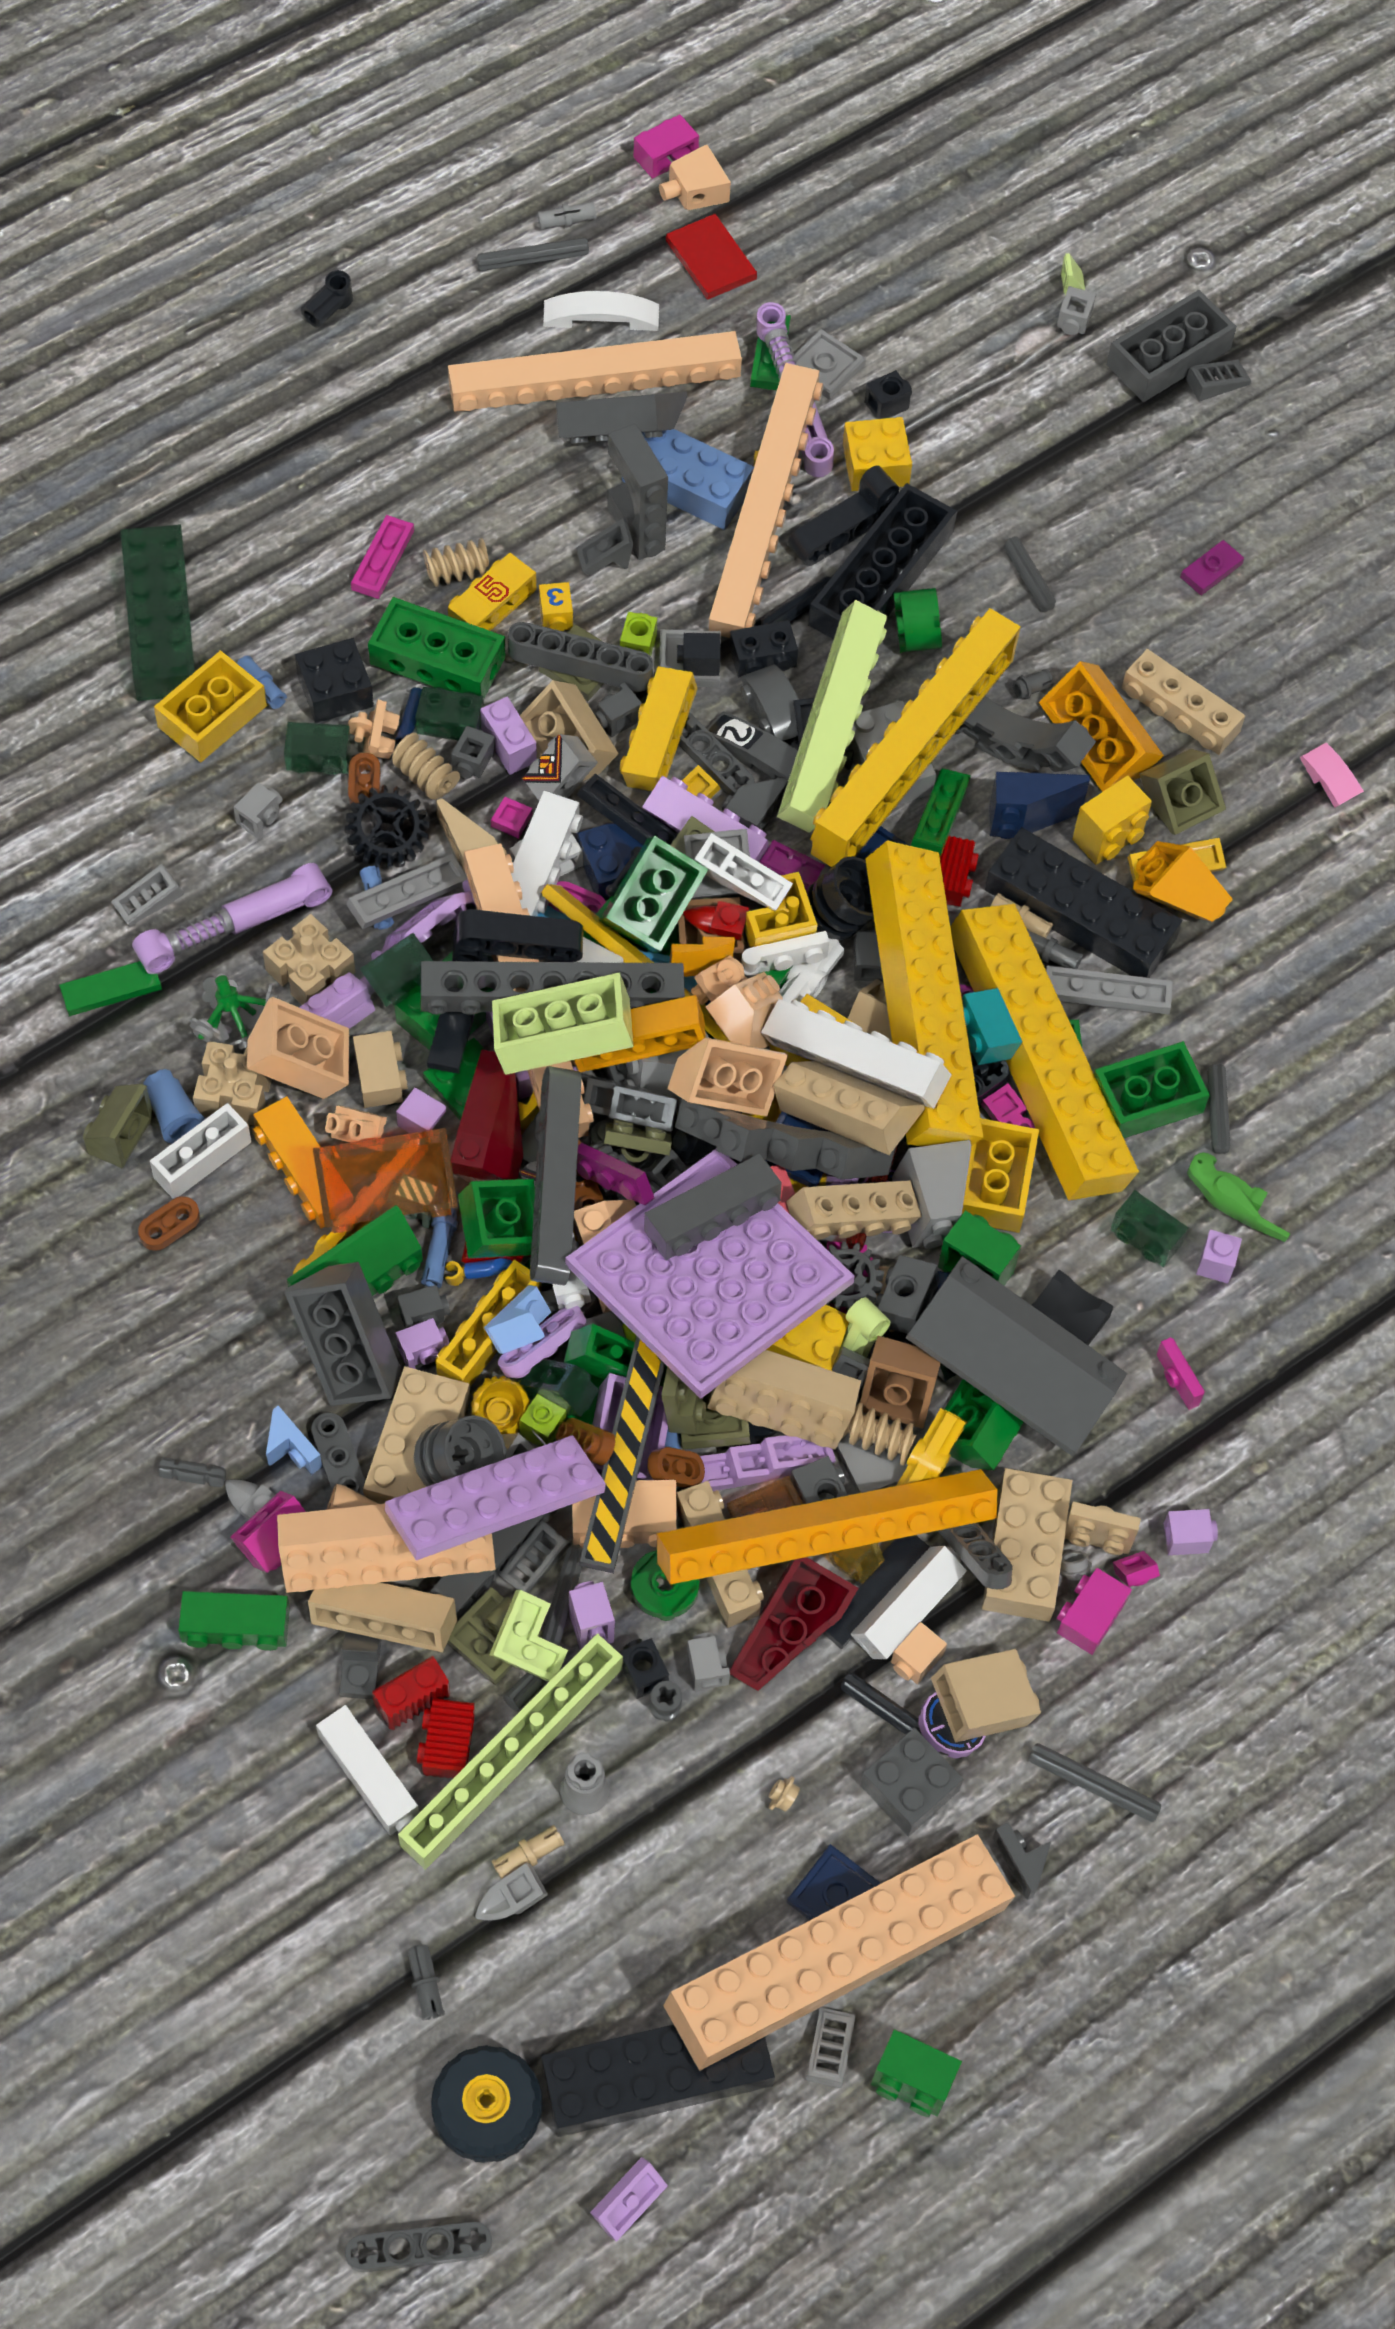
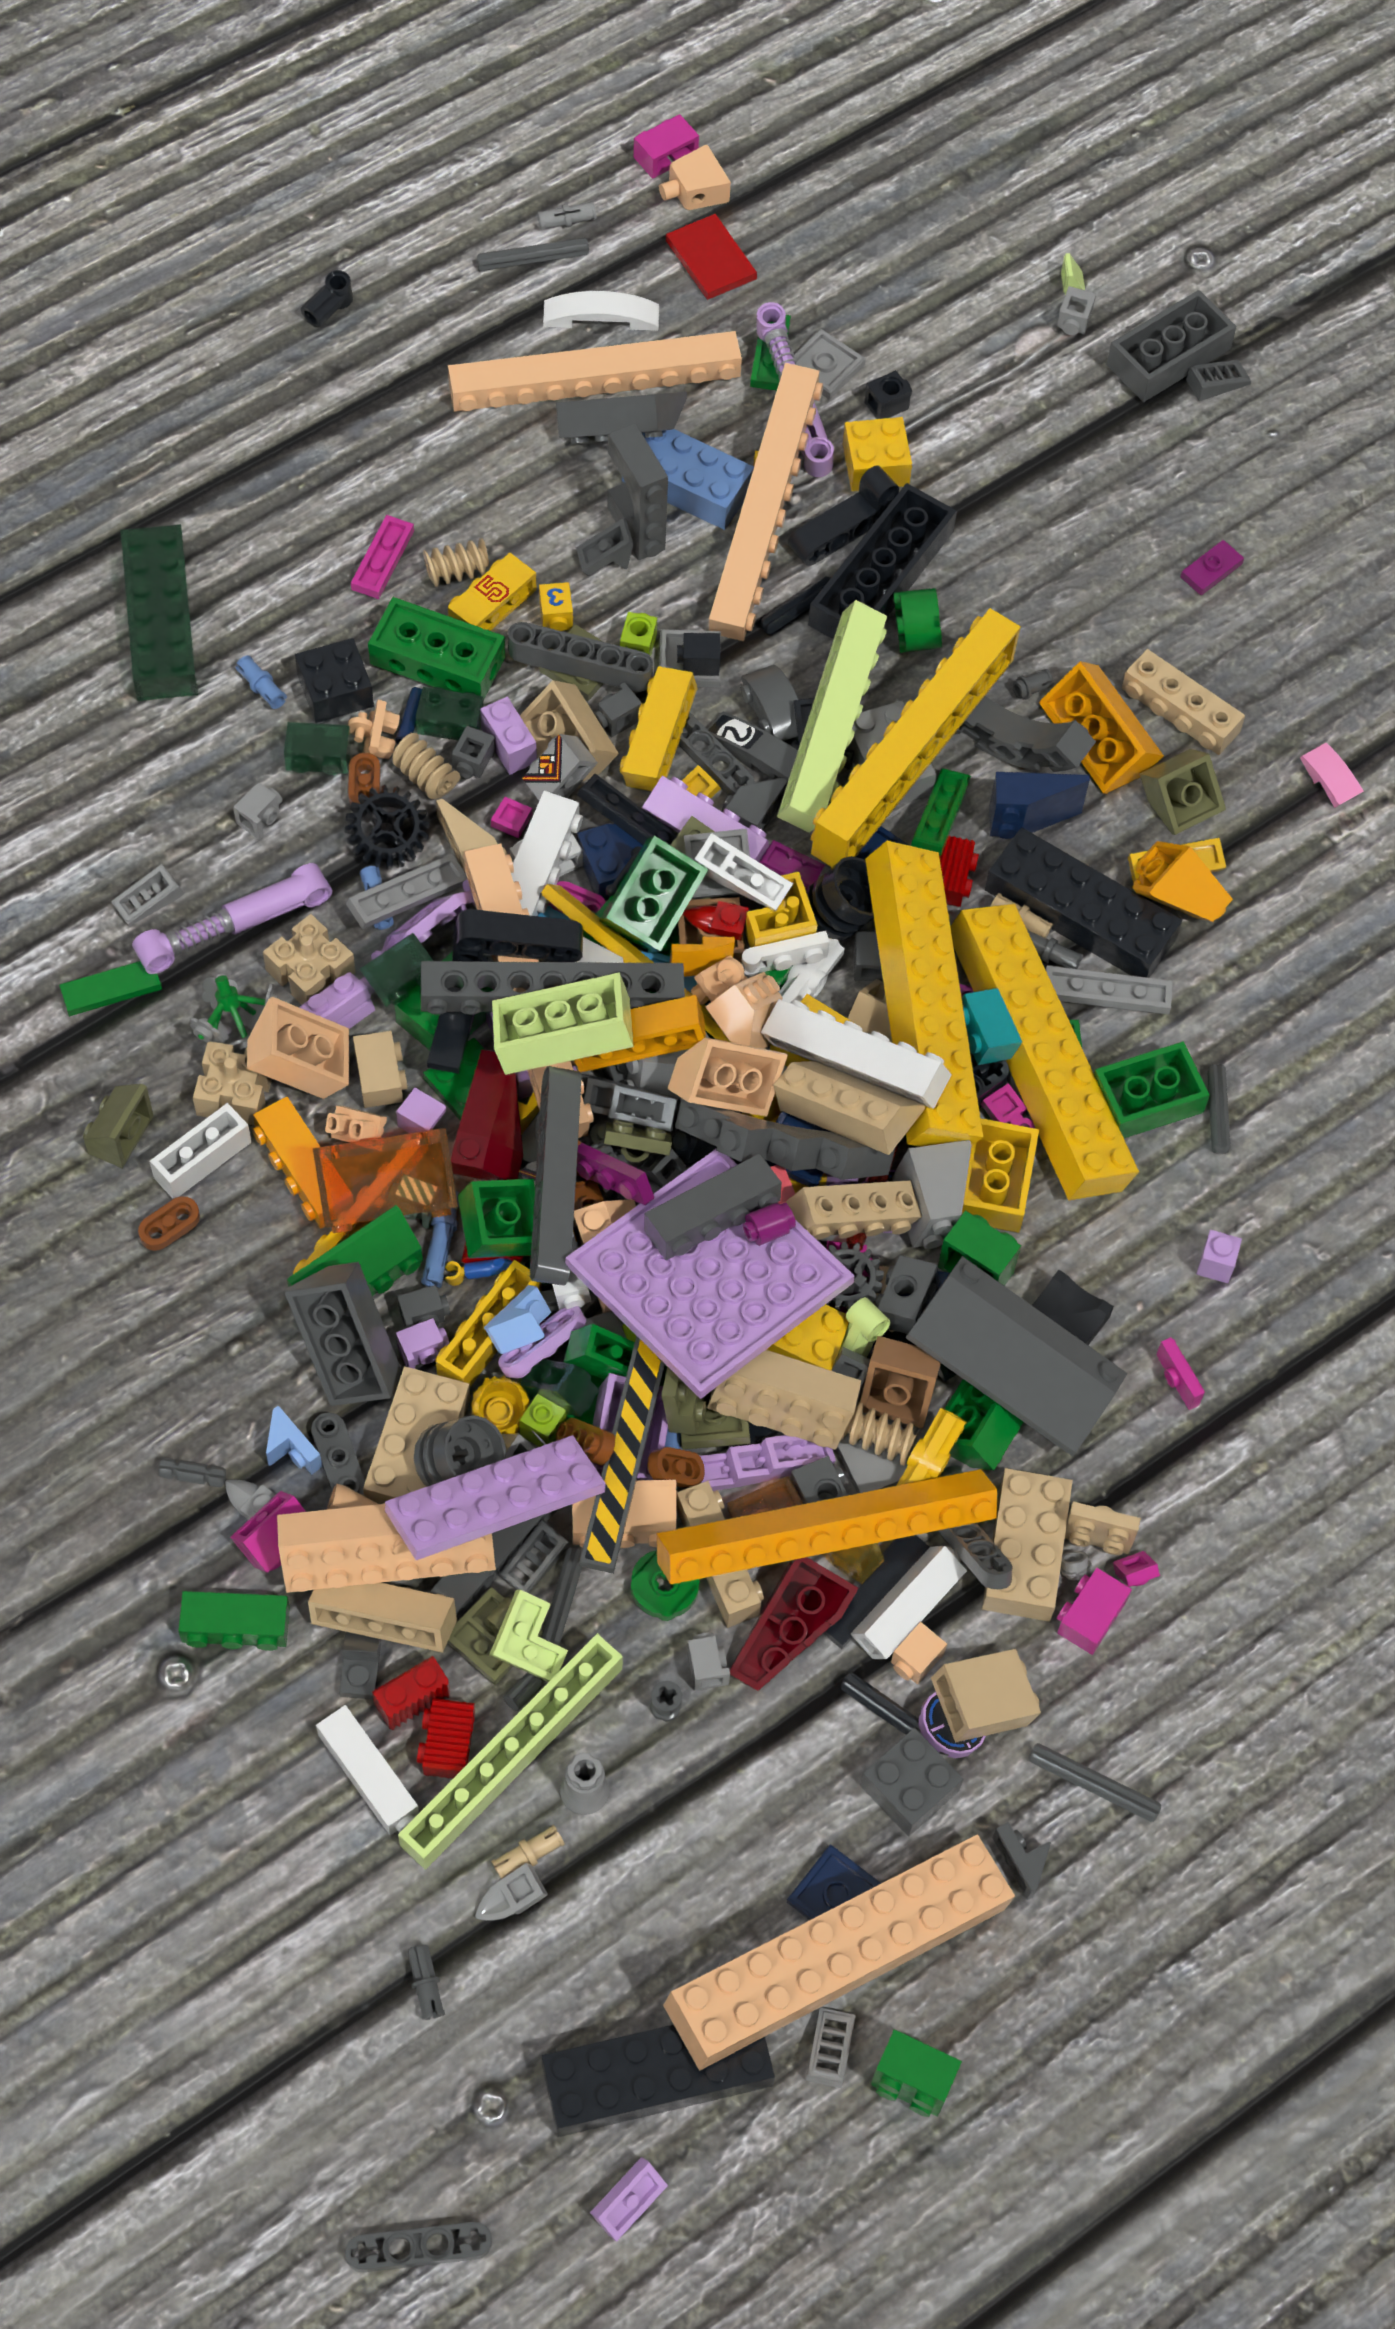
(171, 1105): medium blue plant -> none
(210, 706): yellow brick -> none
(486, 2104): black wheel -> none
(591, 1613): lavender brick -> none
(643, 1681): black brick -> none
(762, 647): black brick -> none
(769, 1223): none -> magenta brick
(783, 1794): tan plate -> none
(1029, 574): dark grey axle -> none
(1112, 820): yellow brick -> none
(1148, 1229): clear green brick -> none
(1189, 1532): lavender brick -> none
(1232, 1195): bright green animal -> none

